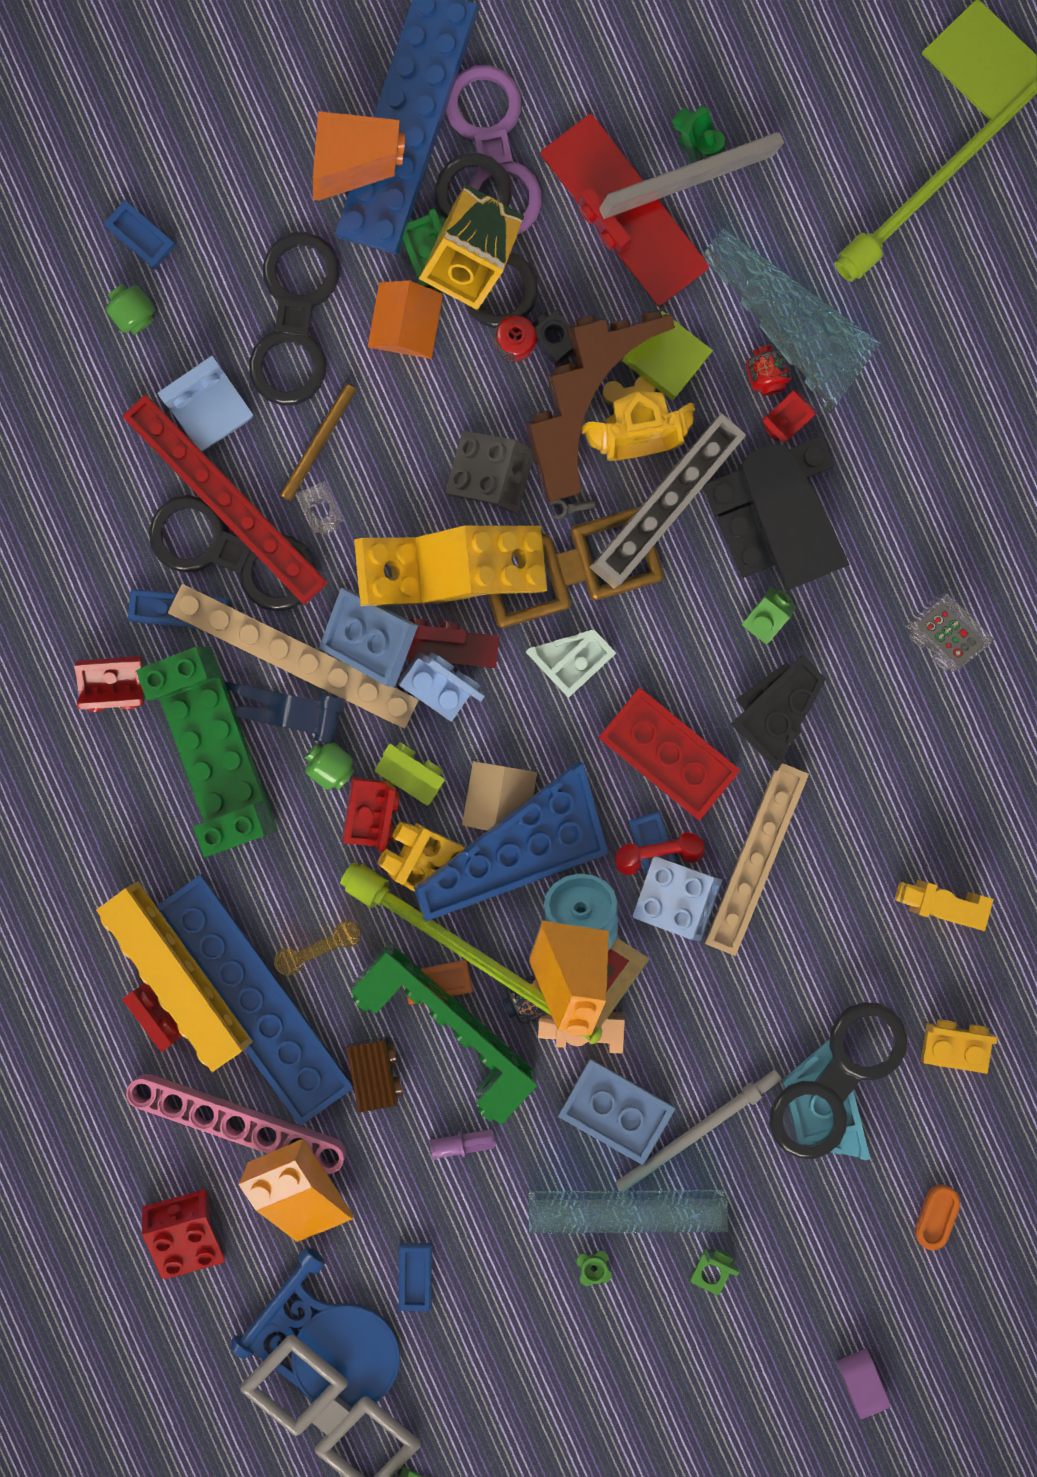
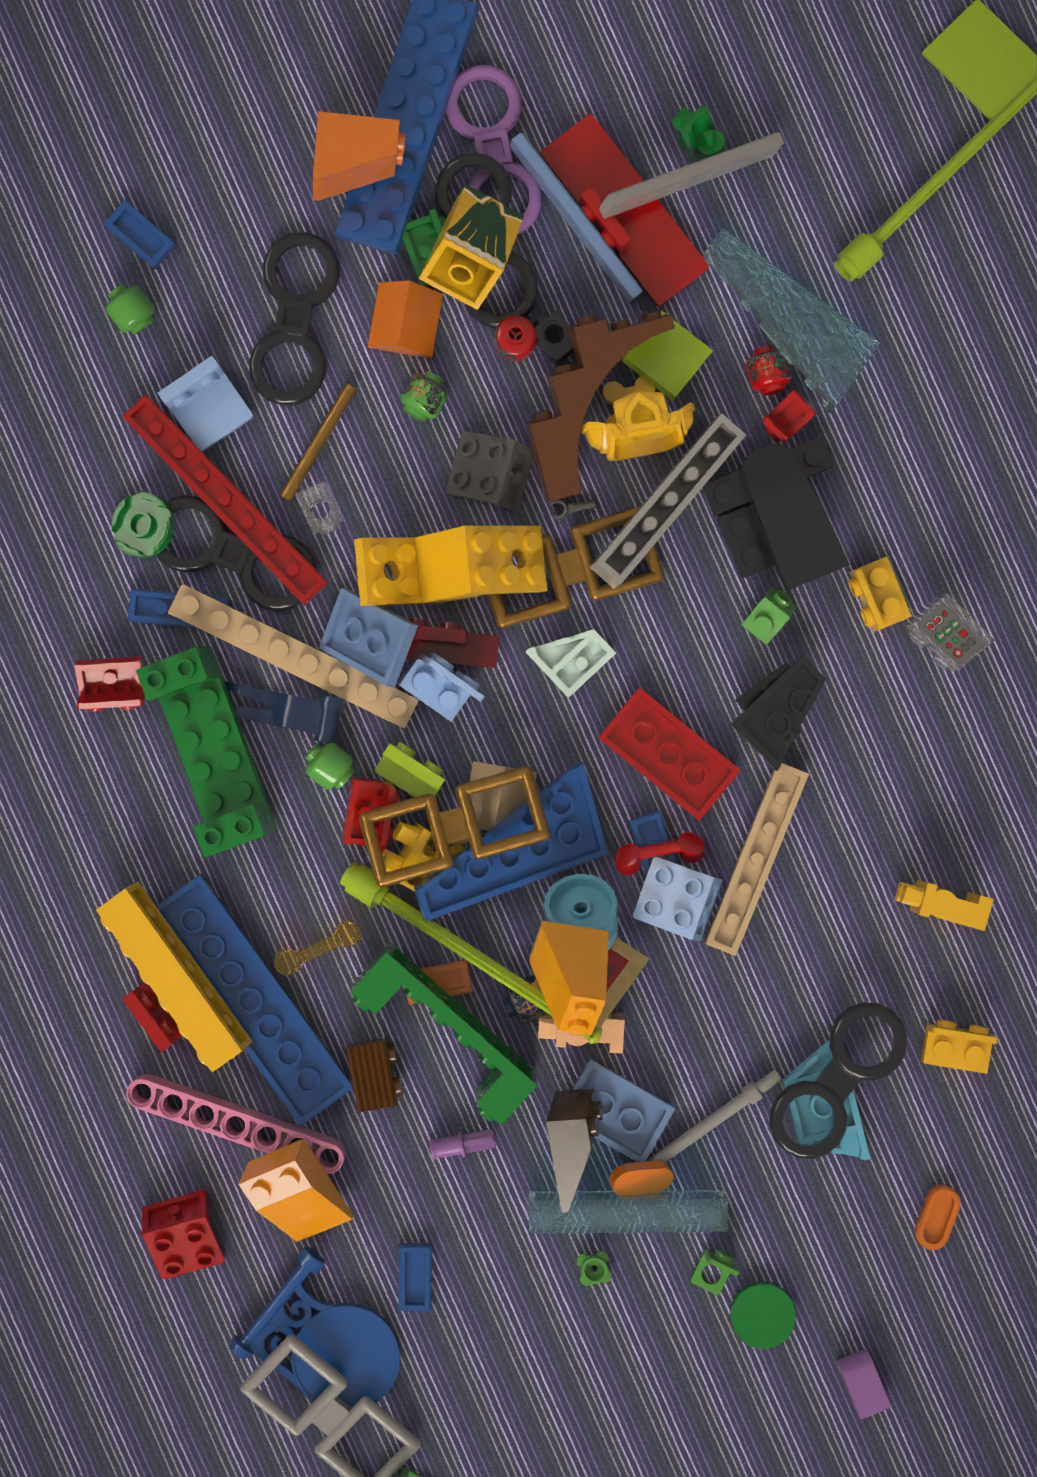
(143, 525): none -> green tile
(424, 396): none -> bright green head
(454, 826): none -> pearl gold bar
(571, 1132): none -> slope
(575, 217): none -> medium blue tile
(641, 1178): none -> orange tile
(762, 1315): none -> green tile
(879, 594): none -> yellow bracket

